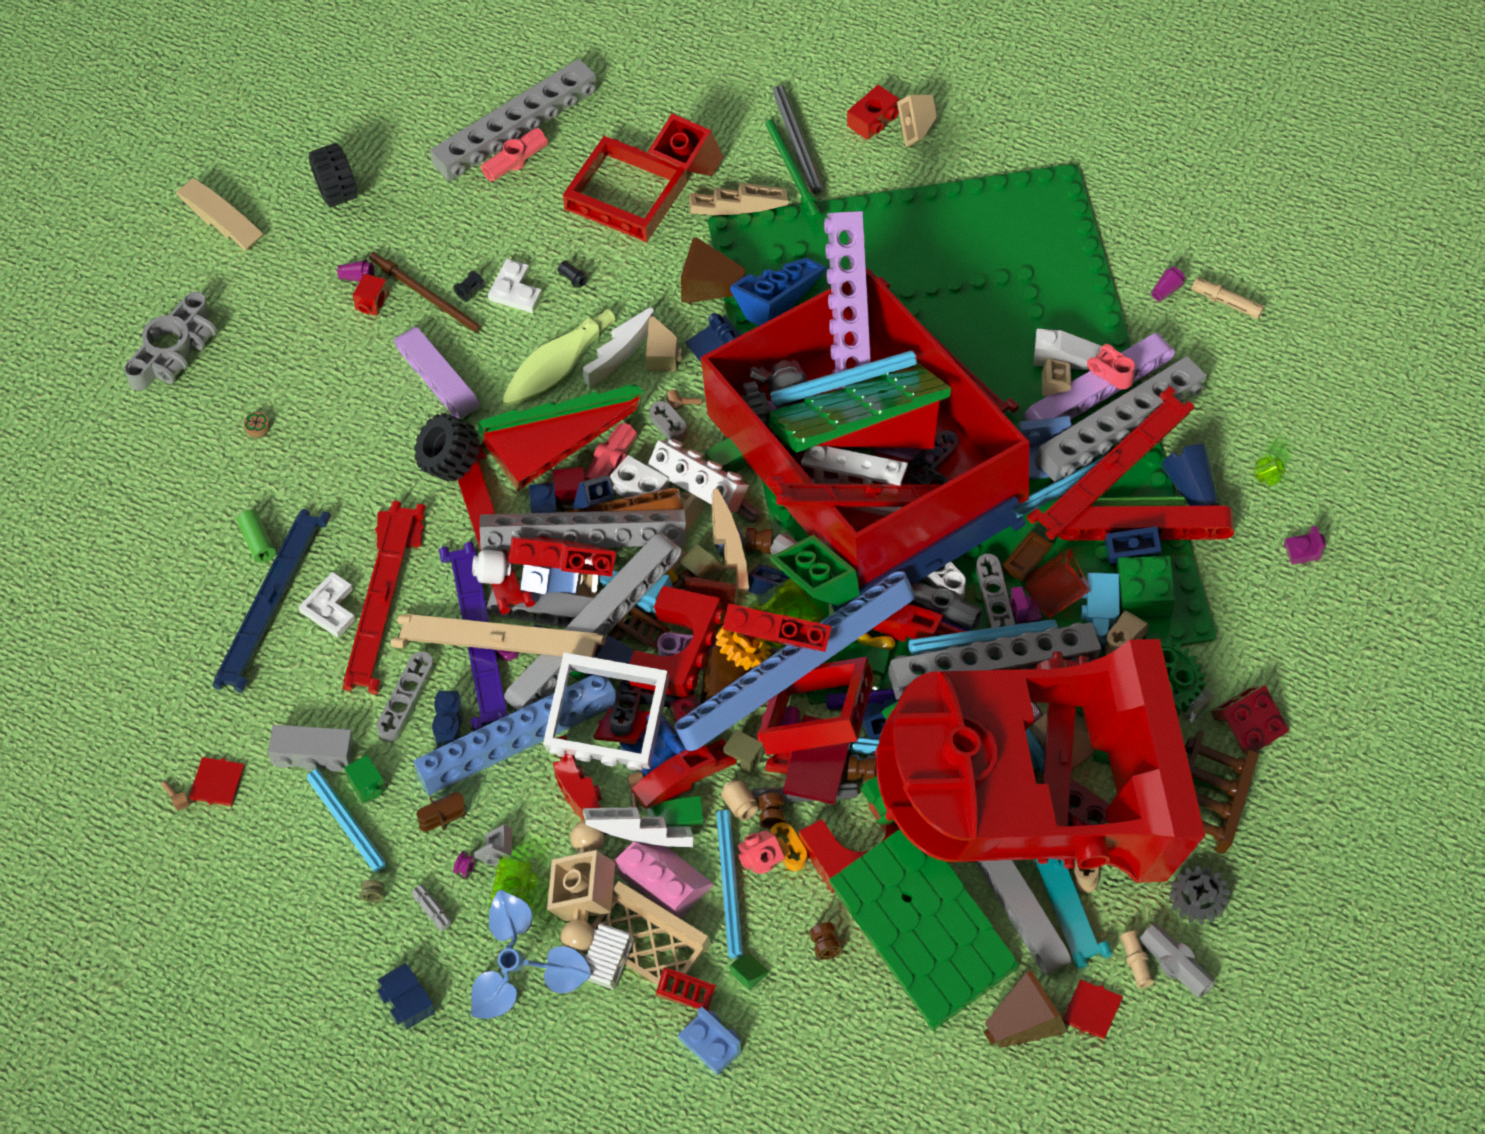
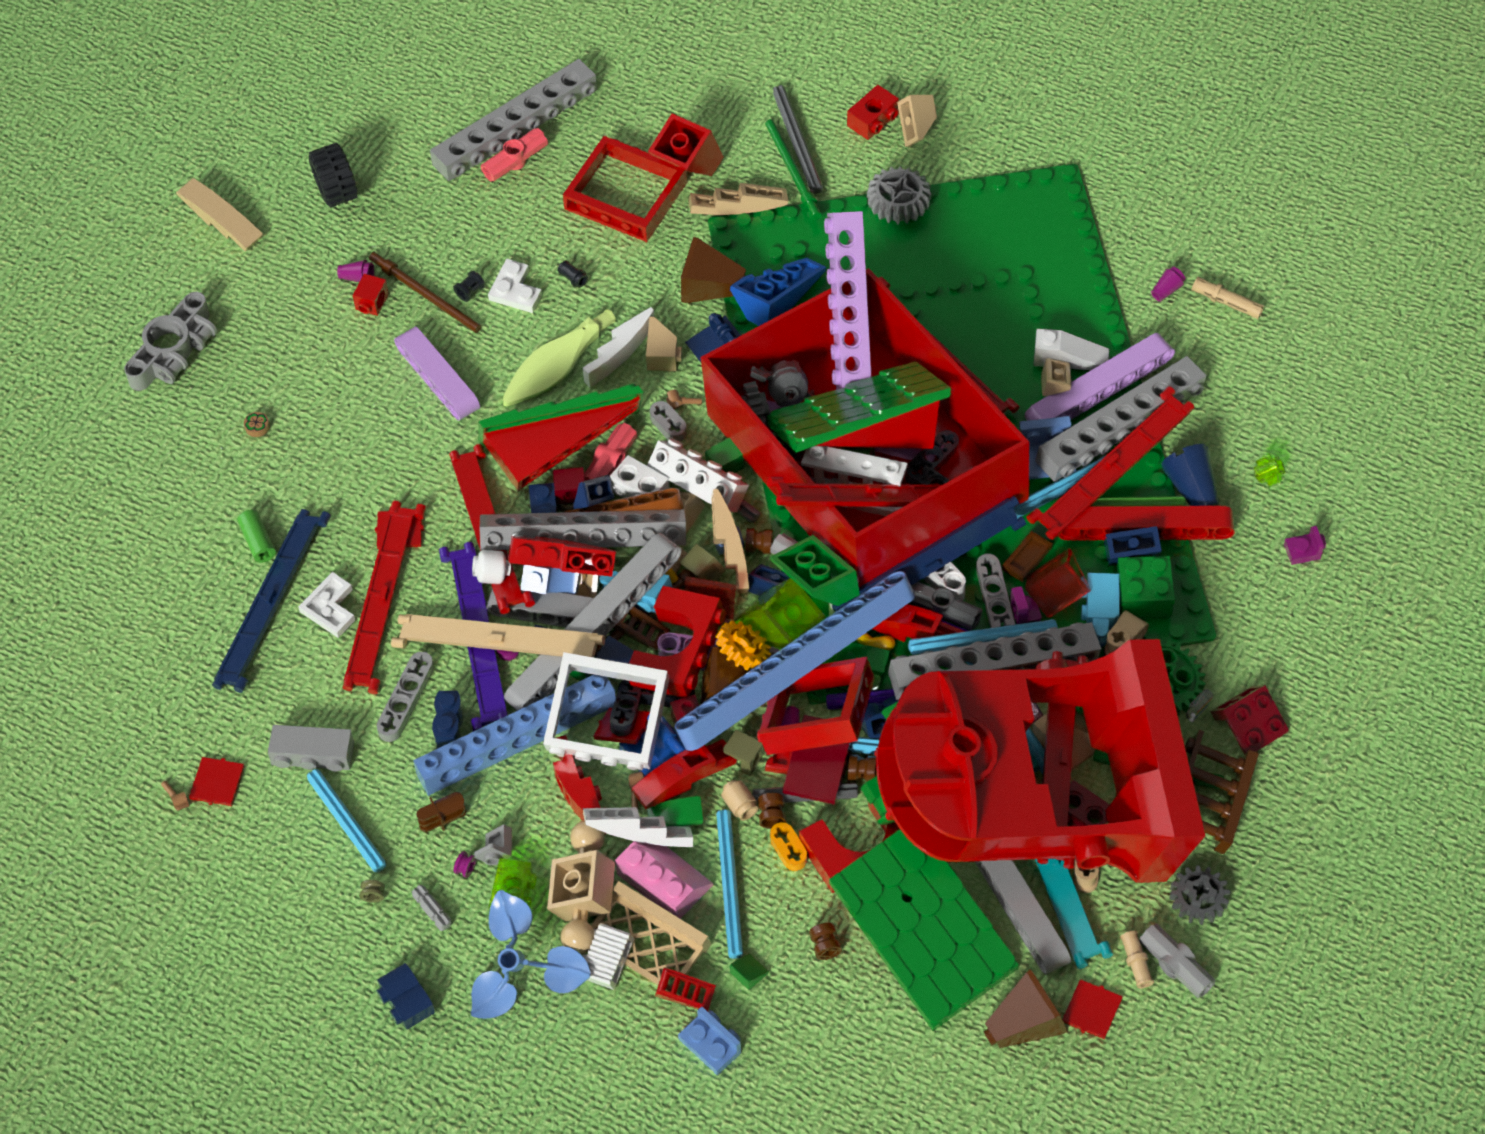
(365, 779): green brick -> none
(446, 447): black tyre -> none
(760, 852): coral brick -> none
(777, 628): red slope -> none
(843, 378): medium azure axle -> none
(899, 195): none -> light grey gear
(1113, 367): coral piece -> none

